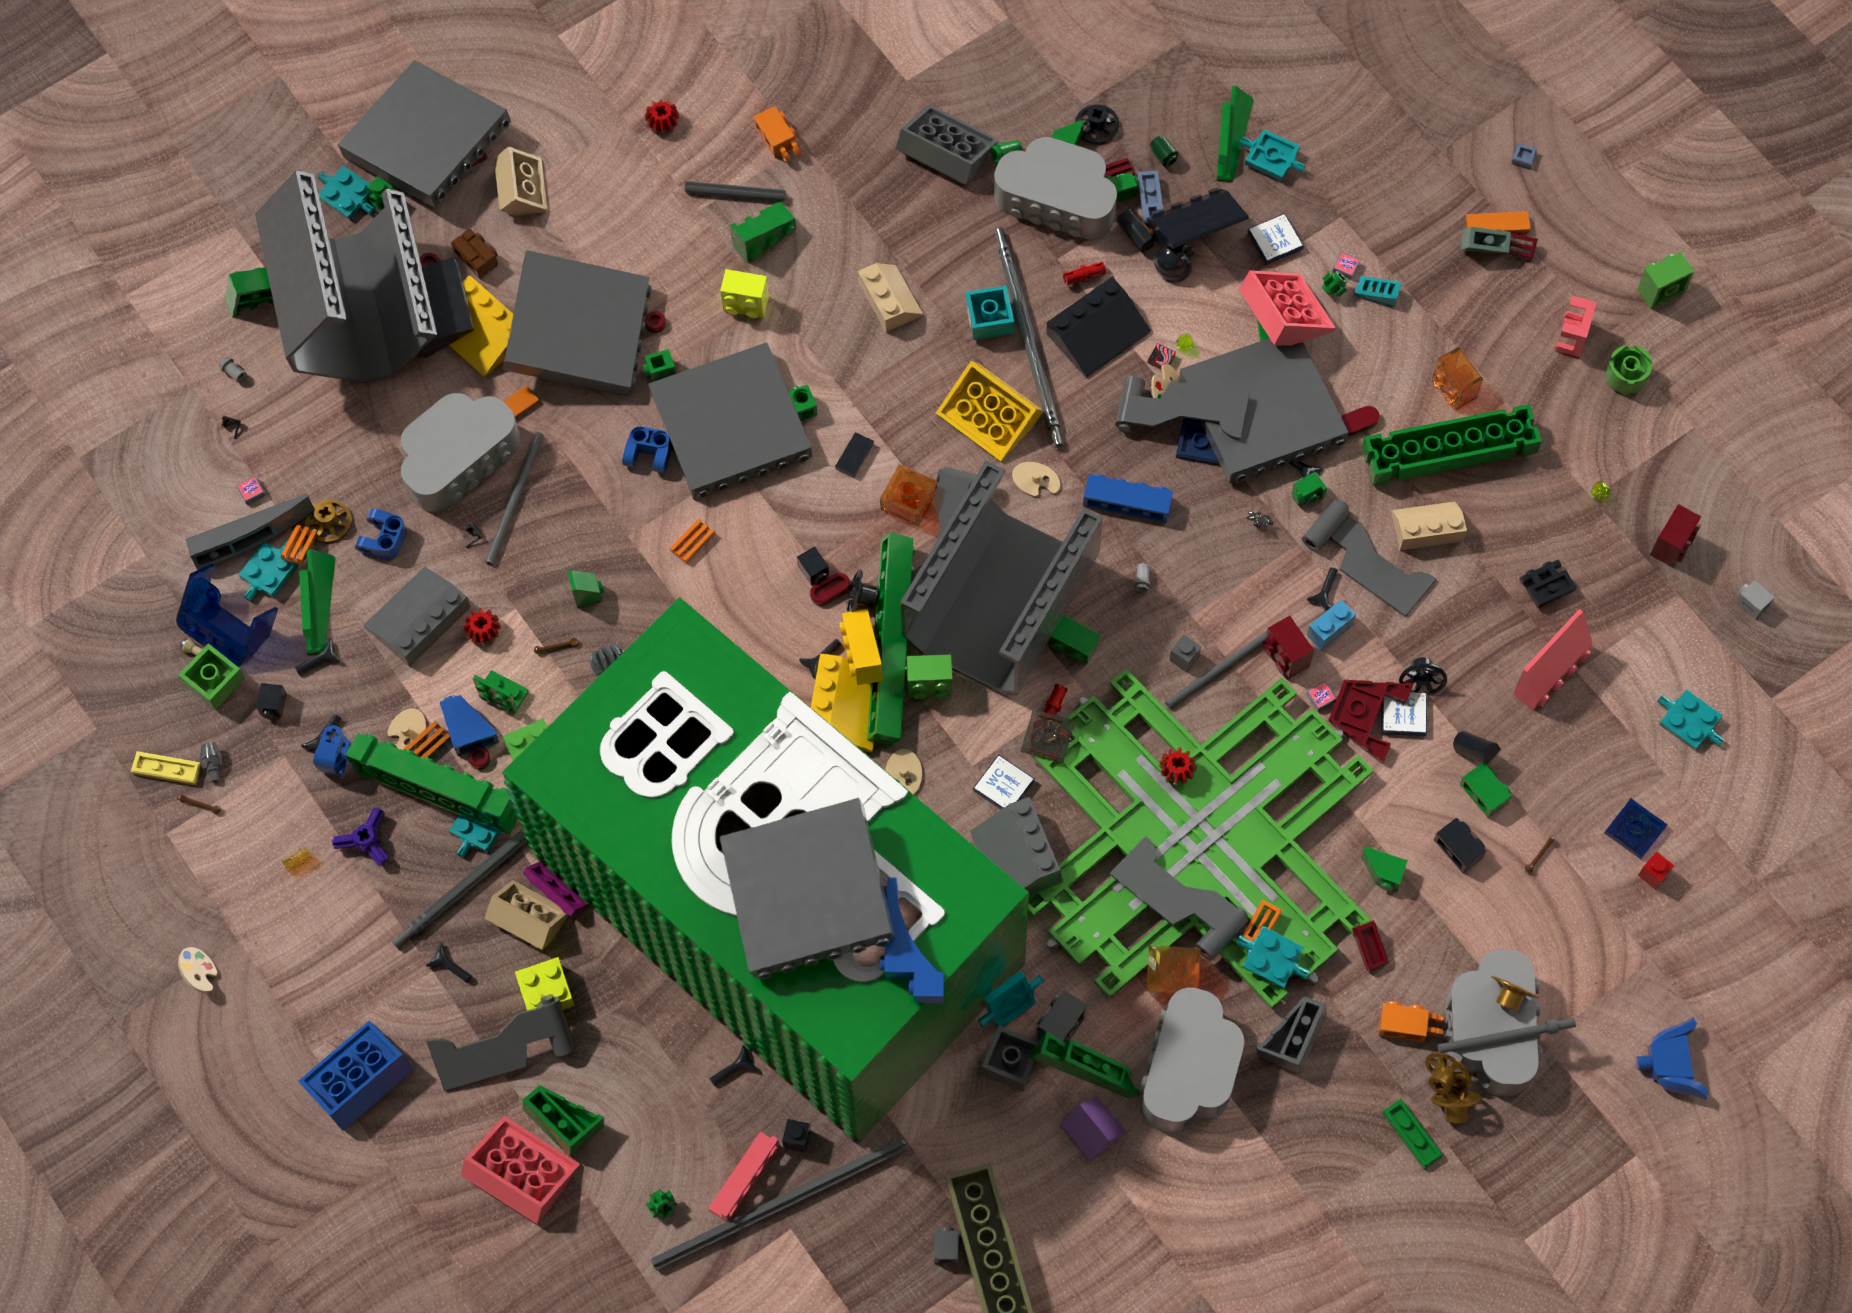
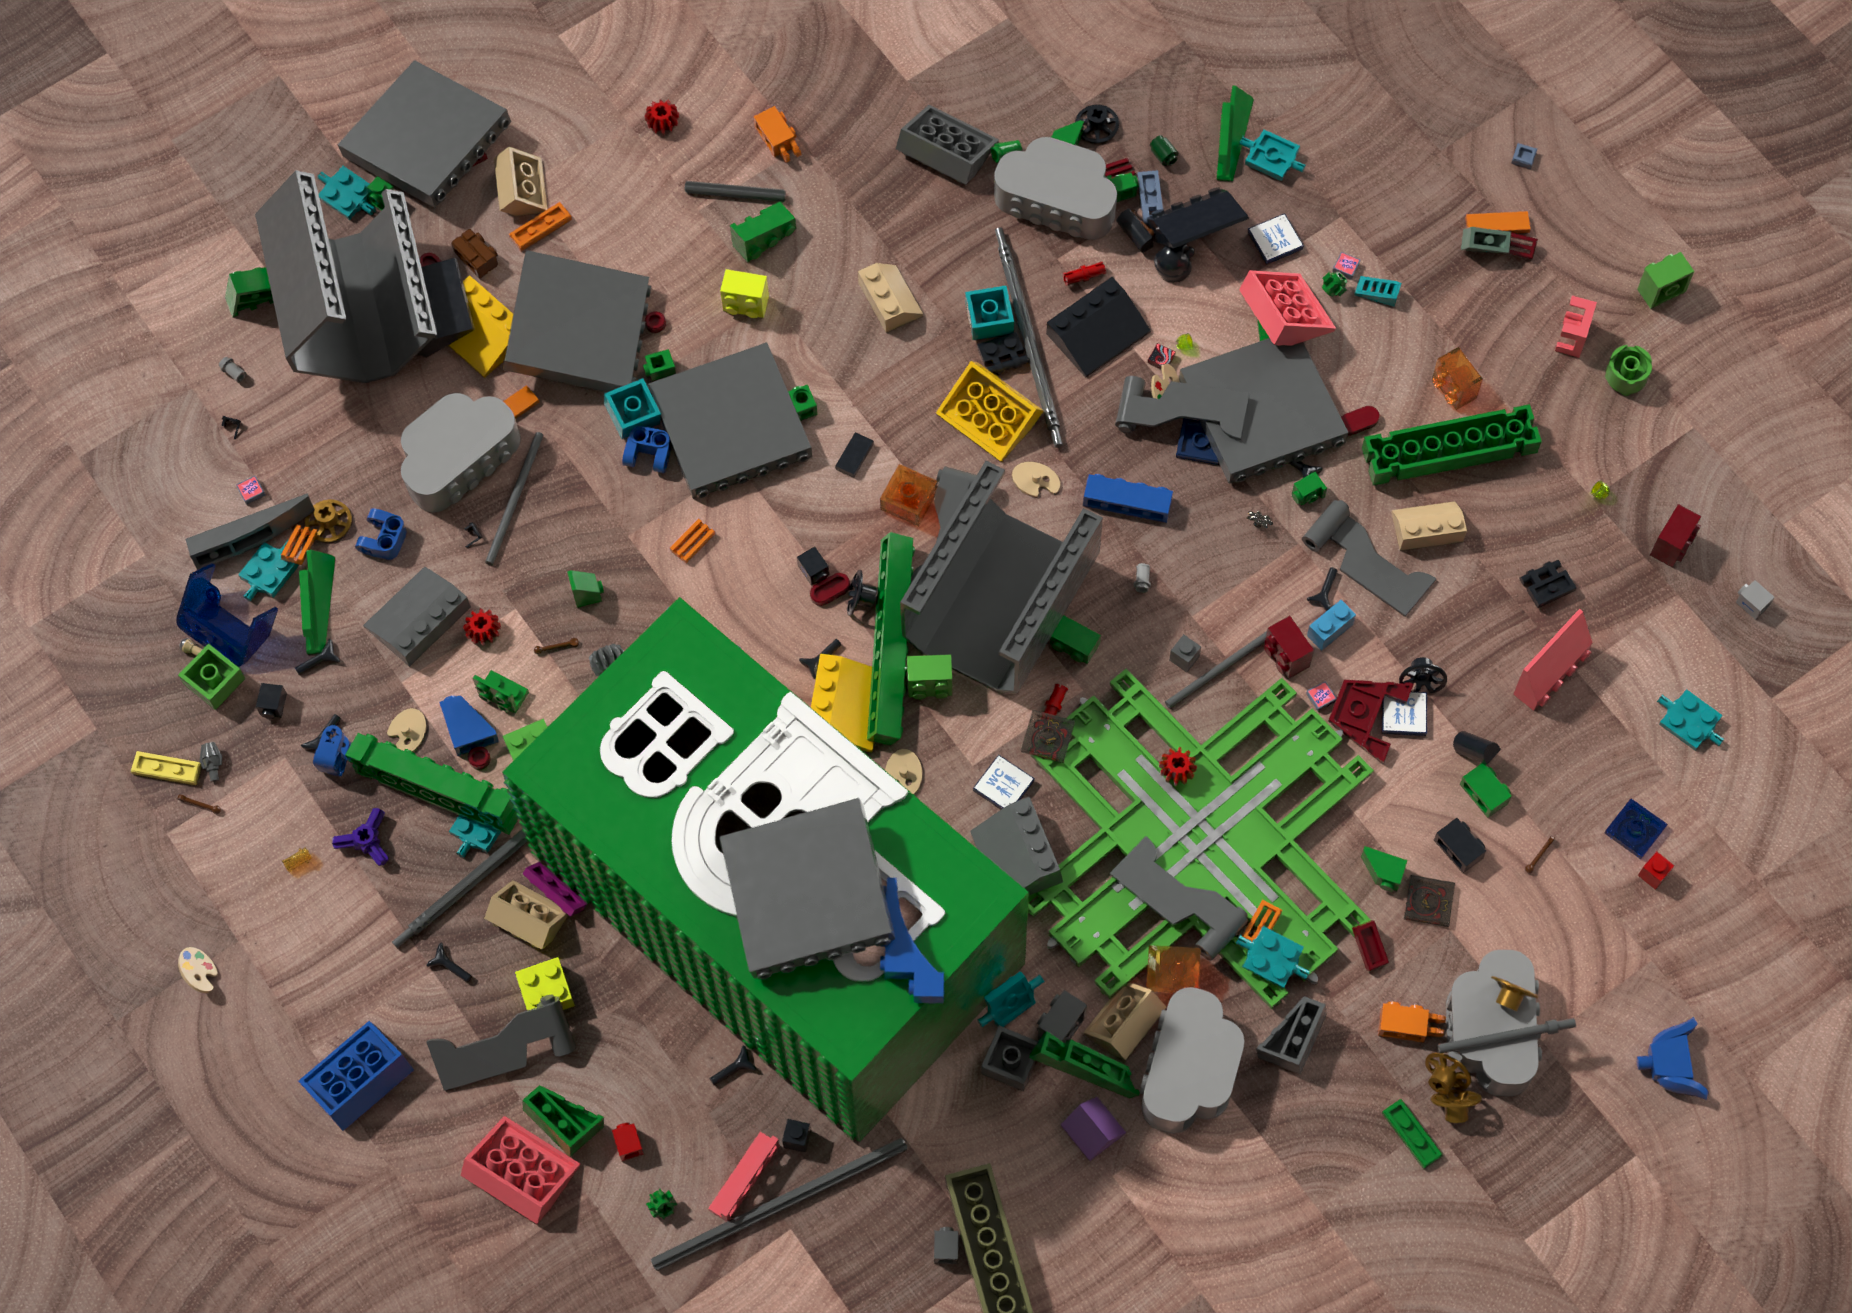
(440, 730): orange tile -> none
(540, 226): none -> orange tile
(627, 1141): none -> red brick
(632, 407): none -> teal brick
(862, 647): yellow brick -> none
(1000, 349): none -> black plate
(1125, 1020): none -> tan slope
(1429, 901): none -> clear smoke tile

